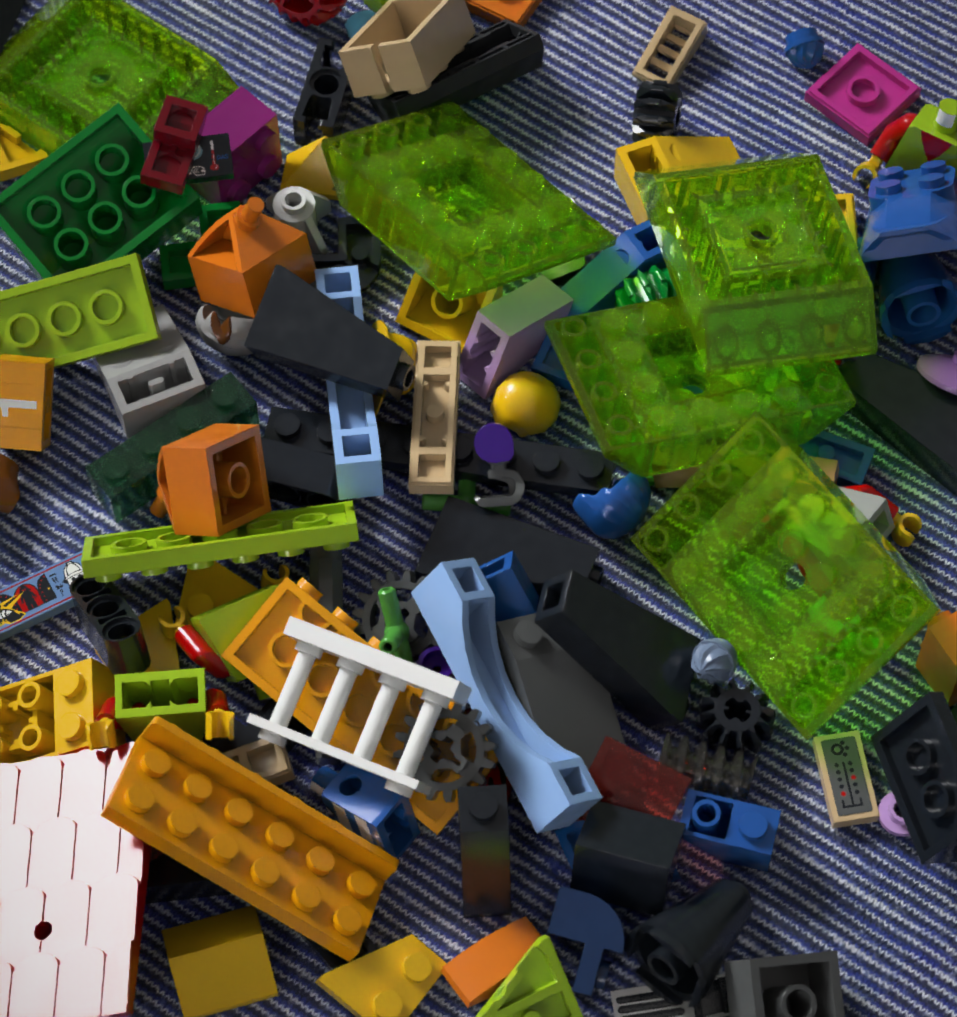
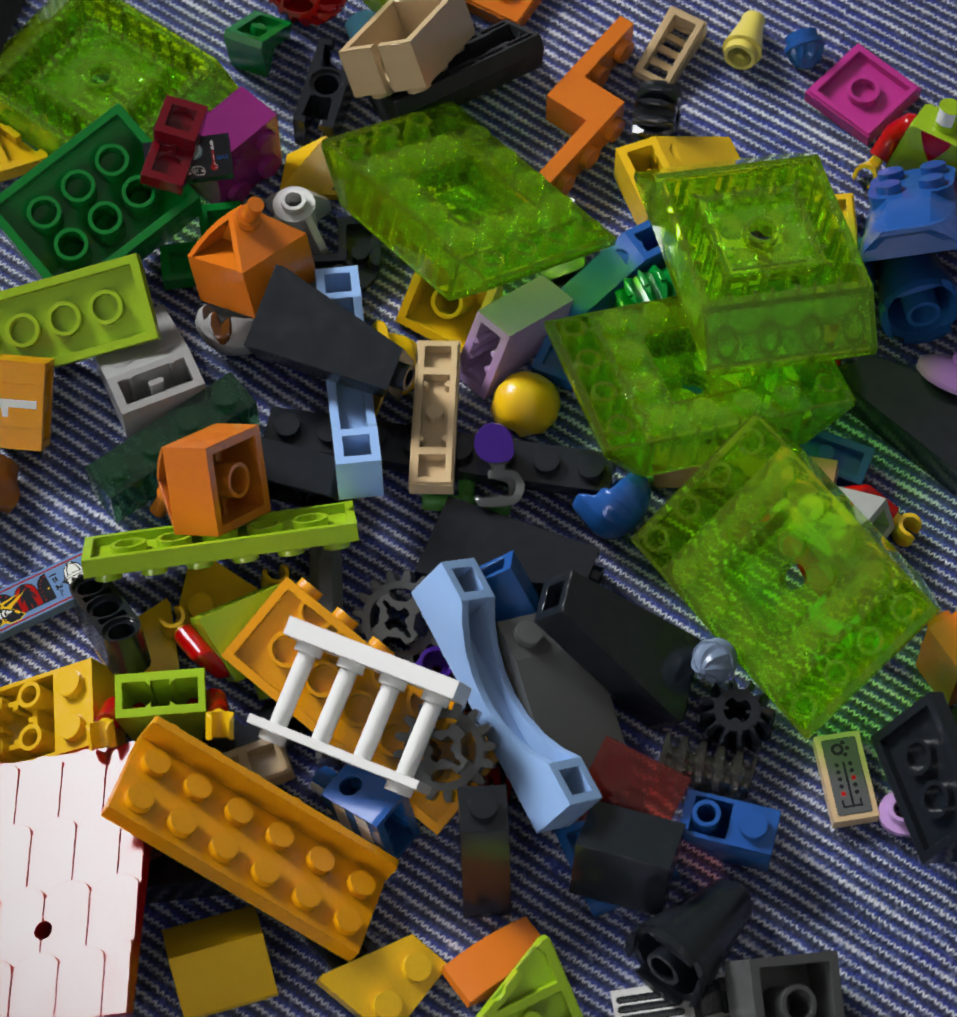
(253, 41): none -> green slope
(396, 630): bright green piece -> none
(587, 109): none -> orange bracket
(592, 923): dark blue brick -> none
(744, 44): none -> light yellow cone

